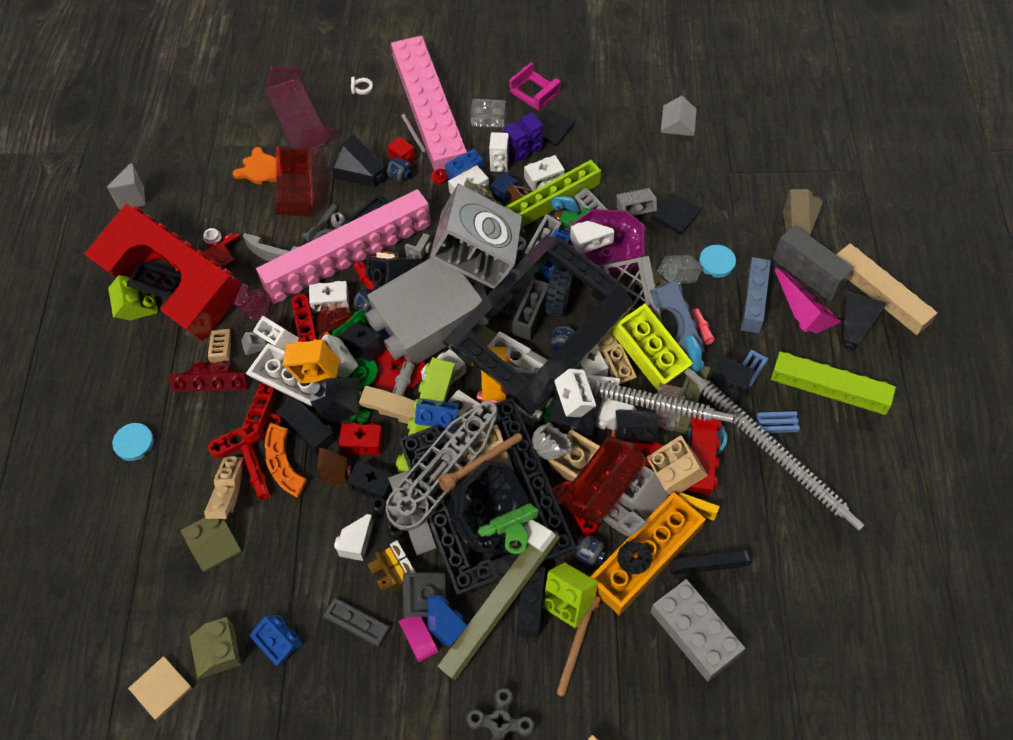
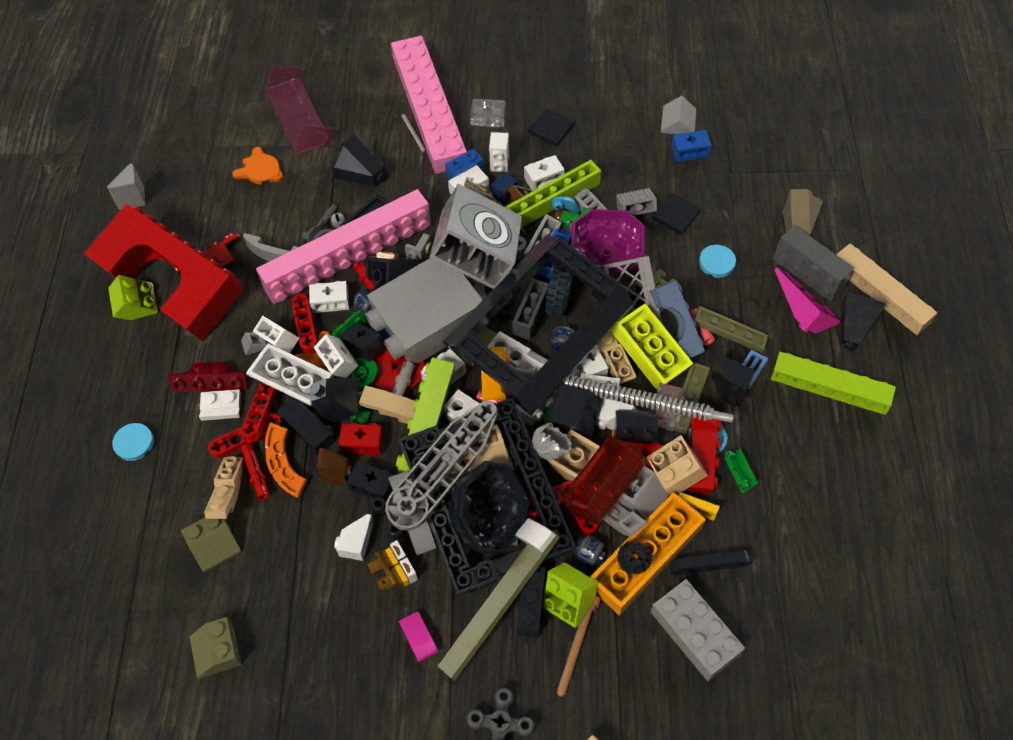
(154, 280): black tile -> none
(160, 688): tan tile -> none
(212, 235): white plate -> none
(220, 405): none -> white plate
(225, 355): tan slope -> none
(253, 303): clear pink brick -> none
(275, 638): blue bracket -> none
(293, 181): clear red piece -> none
(310, 361): light orange brick -> none
(327, 320): clear red slope -> none
(354, 89): white piece -> none
(356, 622): dark grey tile -> none
(399, 169): dark blue head -> none
(401, 149): red brick -> none
(418, 588): dark grey tile -> none
(435, 413): blue bracket -> none
(439, 176): red plate -> none
(442, 621): blue slope -> none
(448, 481): medium nougat piece -> none
(511, 525): bright green piece -> none
(524, 137): dark purple brick -> none
(541, 99): dark pink window -> none
(575, 393): white brick -> none
(590, 236): white slope -> none
(680, 269): clear brick -> none
(691, 145): none -> blue brick
(694, 353): dark azure arm -> none
(727, 406): light grey hose -> none
(730, 329): none -> olive tile
(740, 470): none -> green hinge
(756, 295): sand blue arch -> none
(778, 418): medium blue tile -> none

